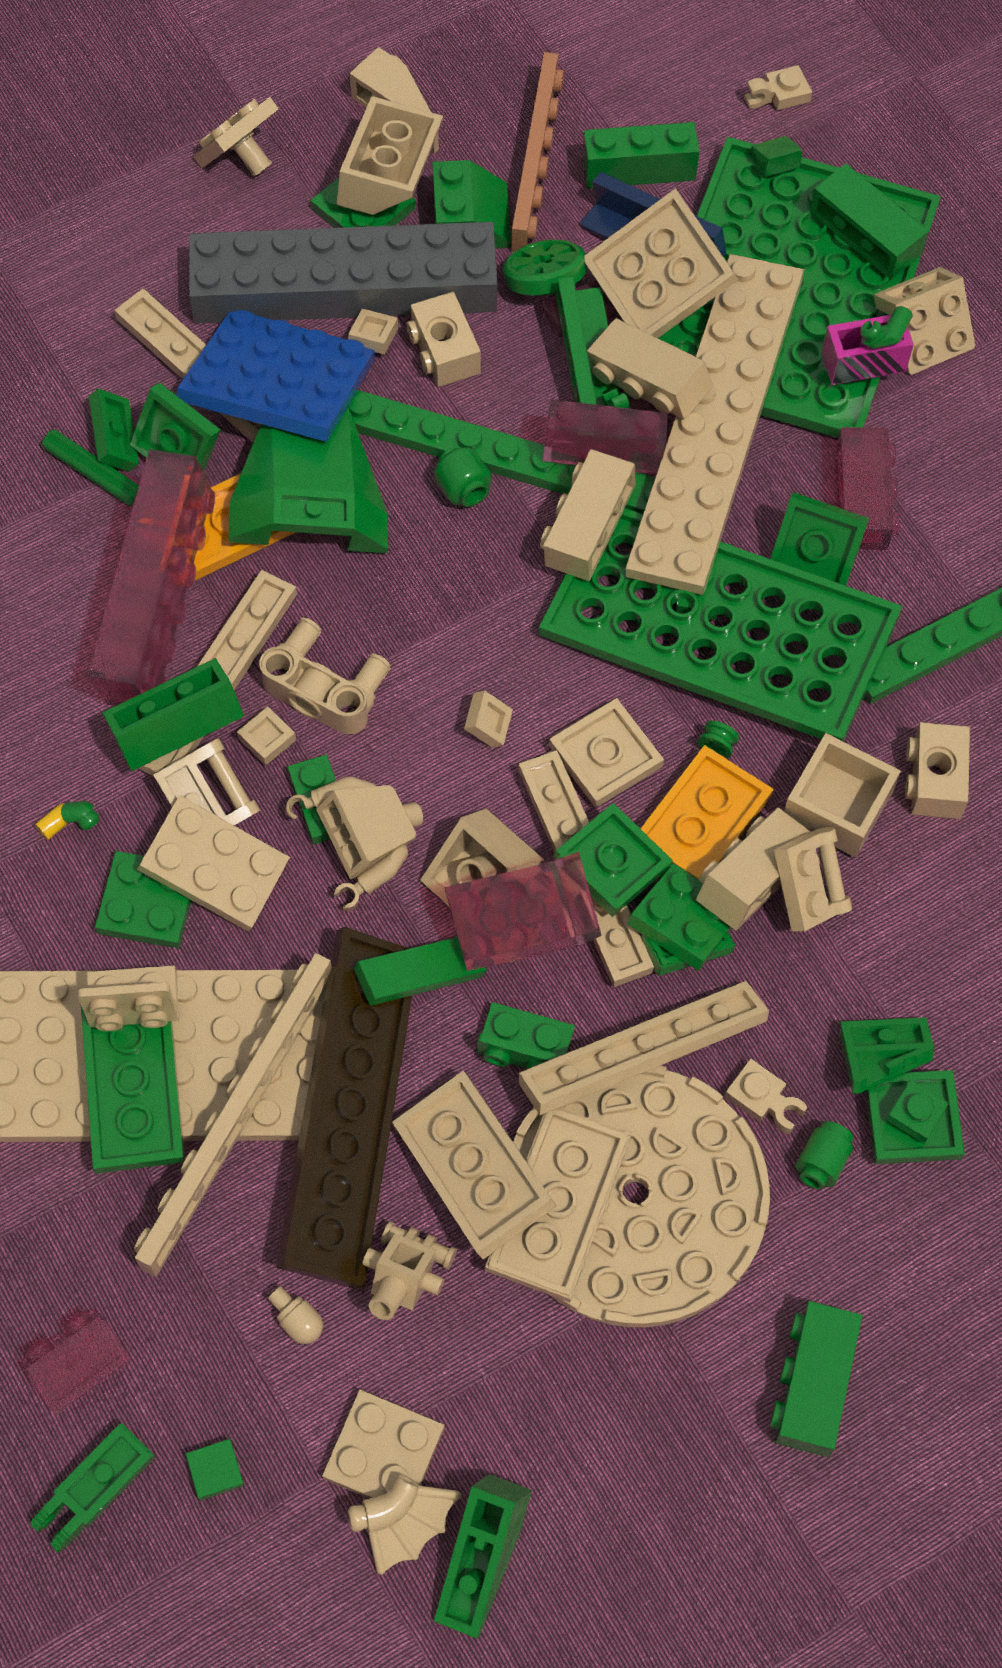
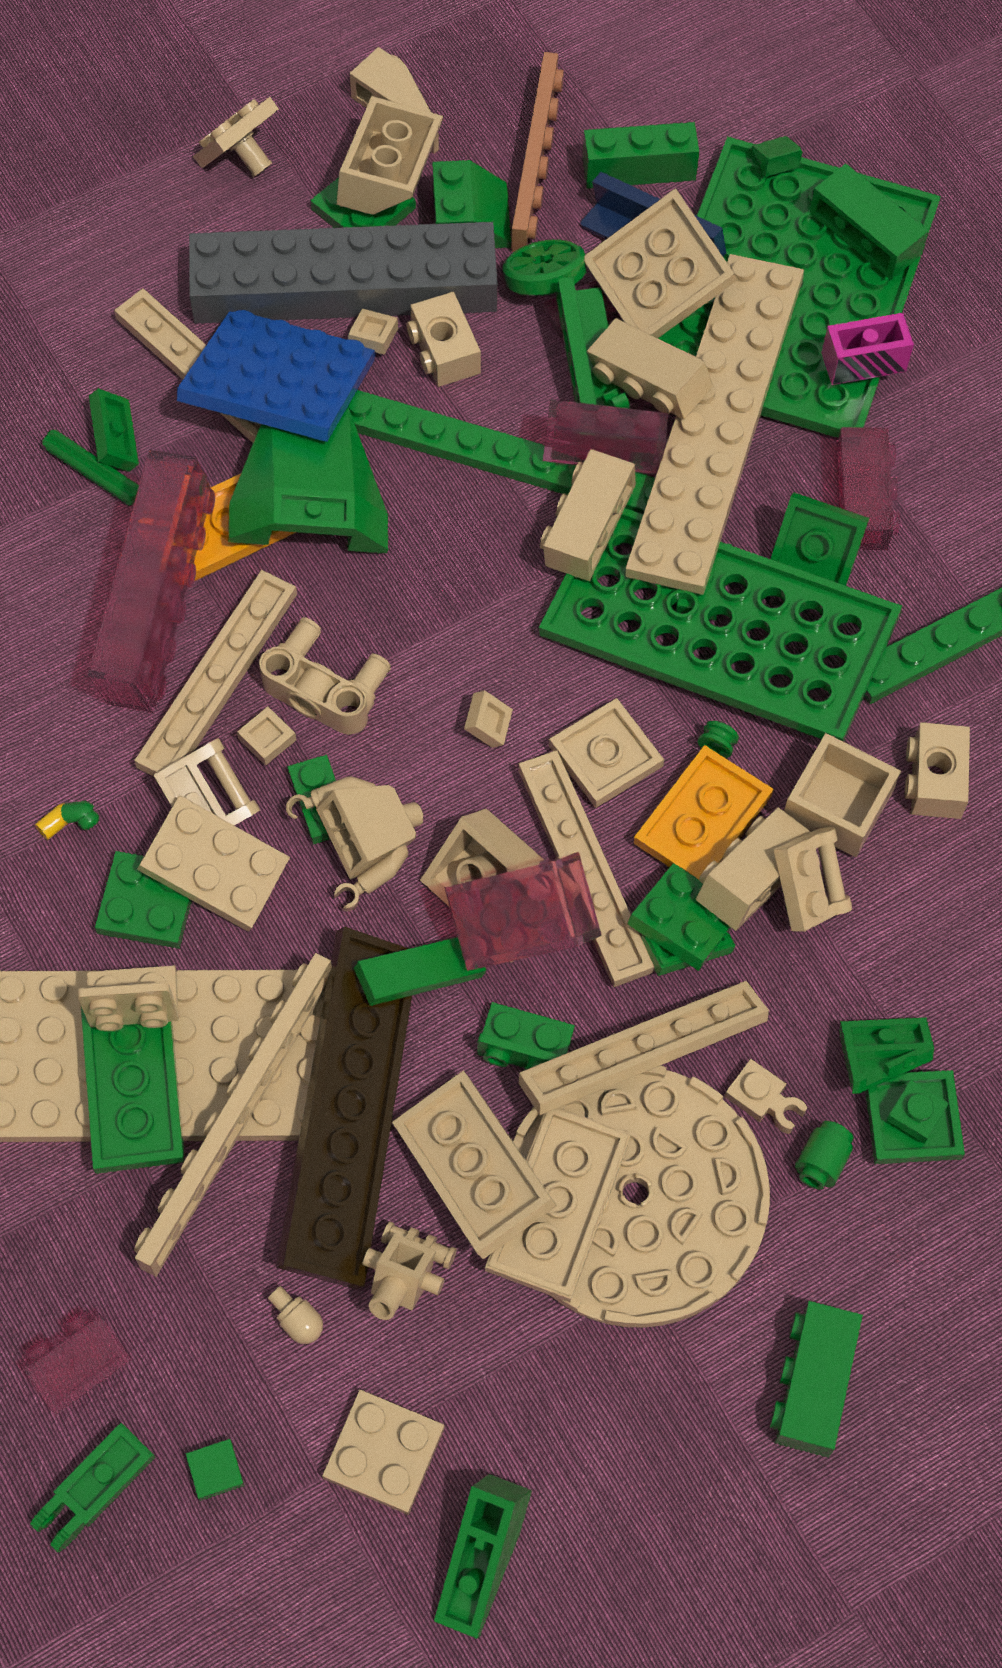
(173, 427): green plate -> none
(173, 714): green brick -> none
(402, 1520): tan arm -> none
(463, 476): green head -> none
(616, 858): green plate -> none
(782, 87): tan plate -> none
(880, 336): green arm -> none
(940, 316): tan bracket -> none

